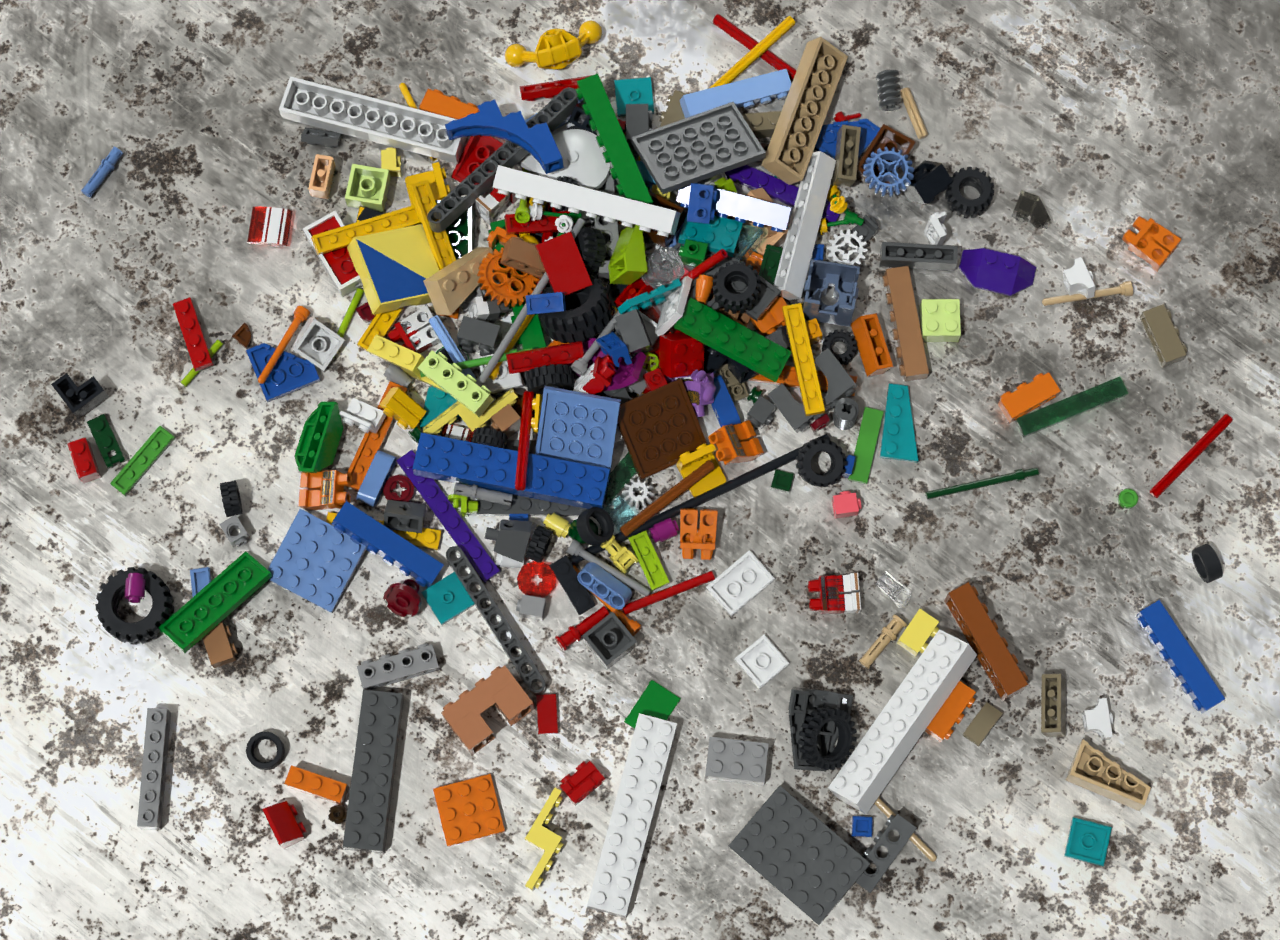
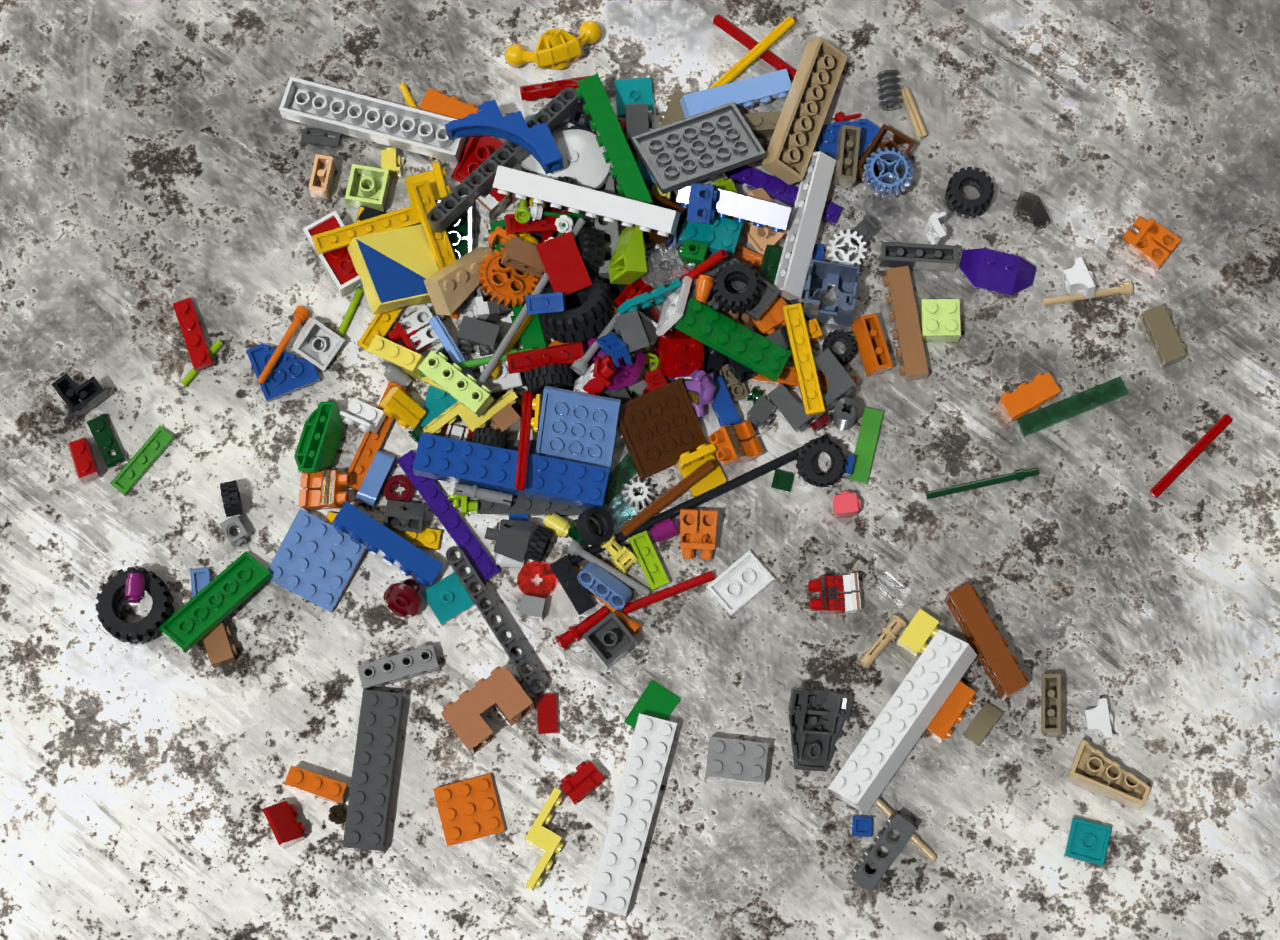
(104, 169): medium blue pin -> none
(154, 768): light grey brick -> none
(243, 336): reddish brown tile -> none
(265, 765): black tyre -> none
(270, 226): clear red slope -> none
(365, 313): dark red tile -> none
(748, 241): clear light blue slope -> none
(762, 661): white tile -> none
(799, 855): dark grey plate -> none
(811, 731): black tyre -> none
(838, 206): yellow plant -> none
(898, 429): teal wing -> none
(928, 181): black brick -> none
(1127, 498): bright green tile -> none
(1180, 657): blue brick -> none
(1207, 563): black tyre -> none

